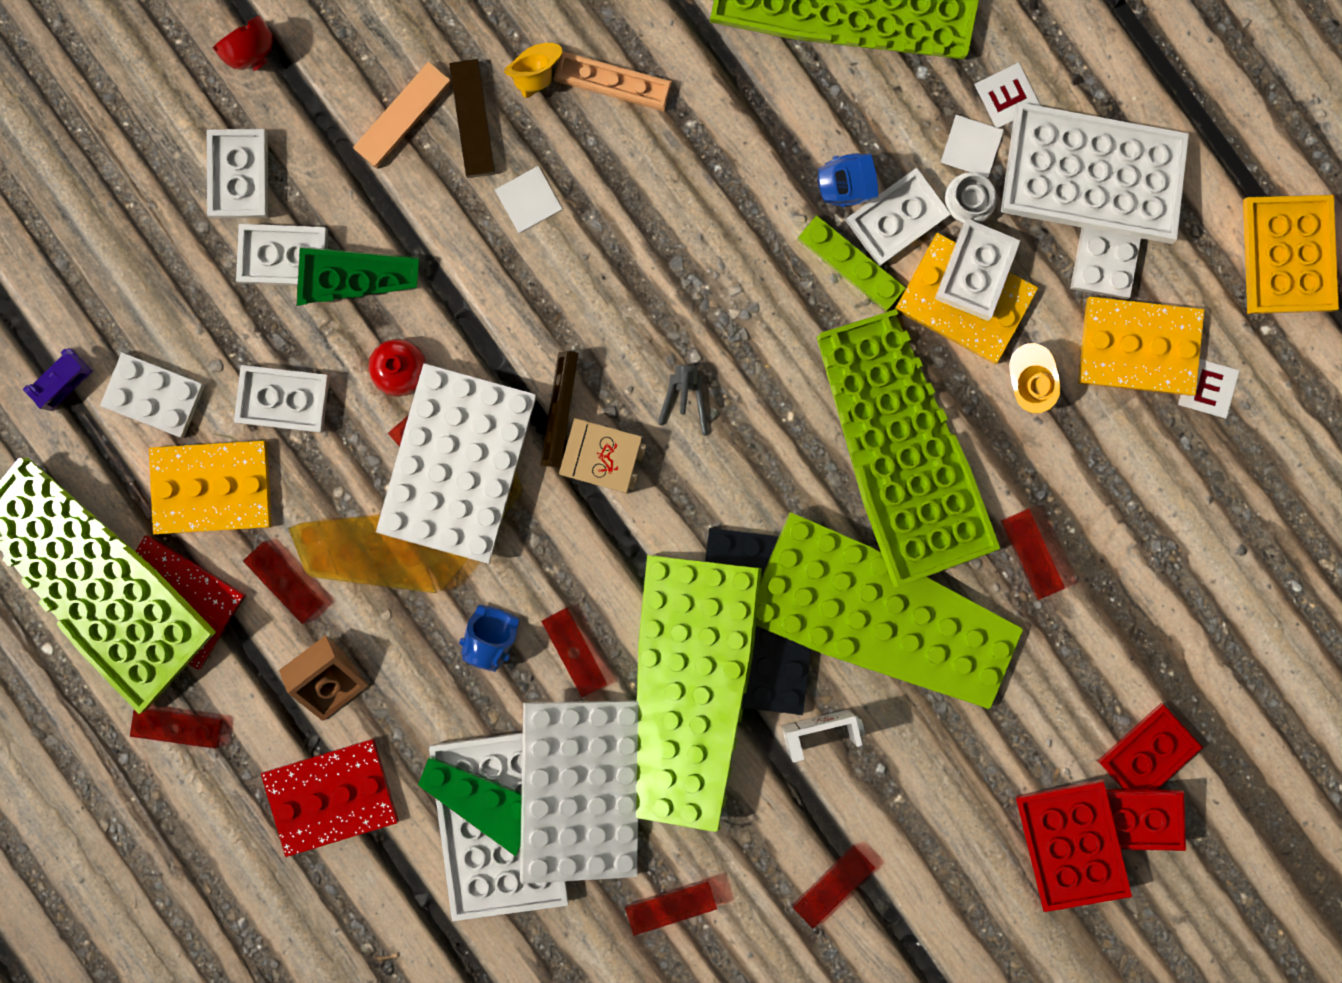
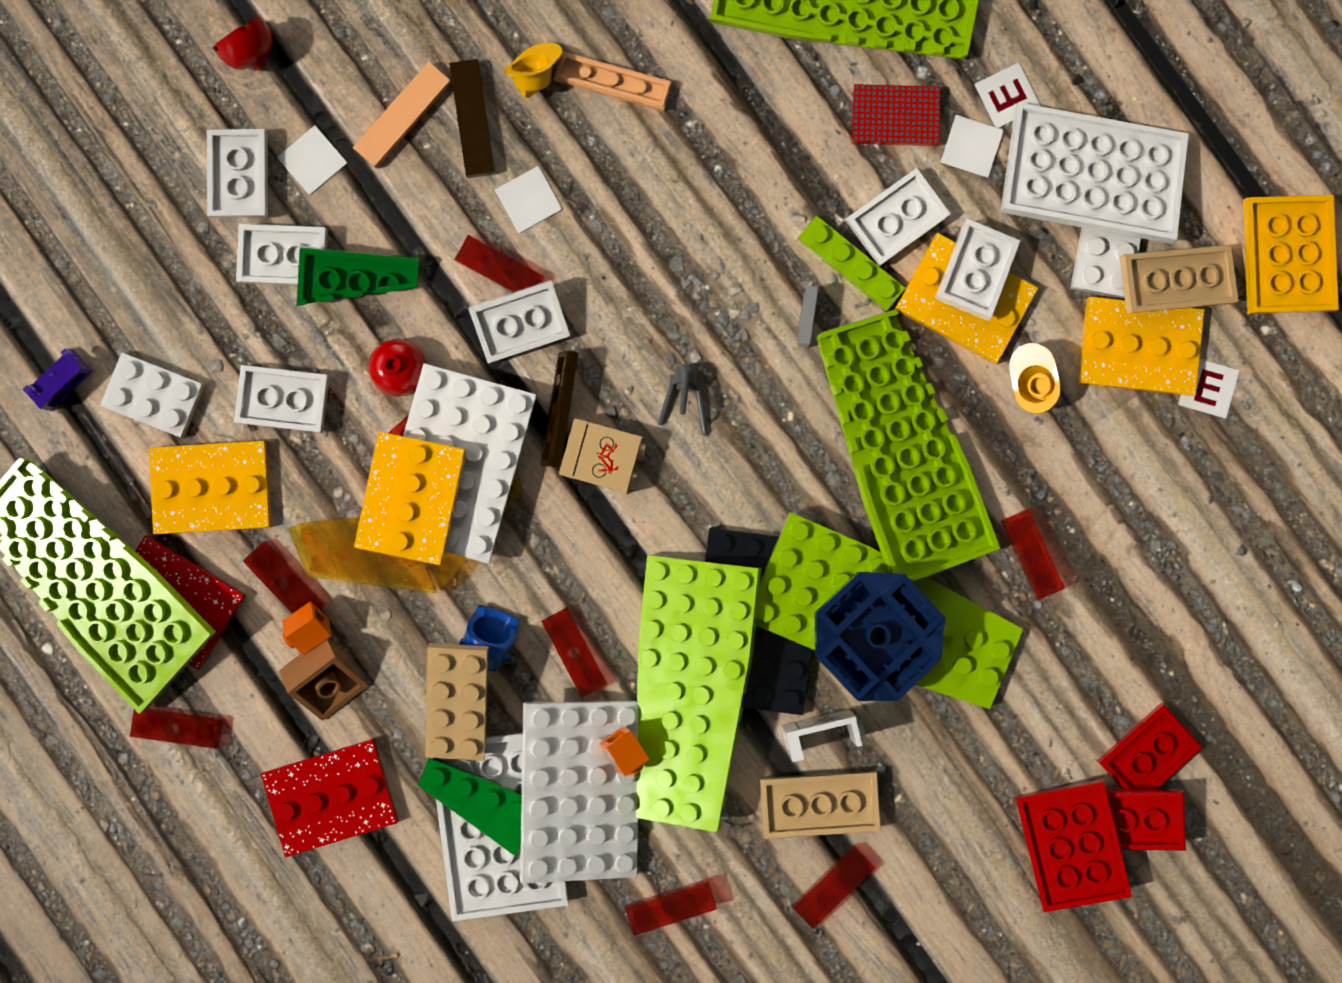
(306, 628): none -> orange brick
(312, 160): none -> white sticker
(410, 498): none -> yellow plate
(456, 701): none -> tan plate
(496, 266): none -> clear red plate
(519, 321): none -> white plate
(624, 752): none -> orange brick
(807, 316): none -> light grey tile
(820, 804): none -> tan plate
(848, 180): blue helmet -> none
(896, 115): none -> red tile
(909, 640): none -> dark blue piece
(970, 197): white piece -> none
(1178, 279): none -> tan plate

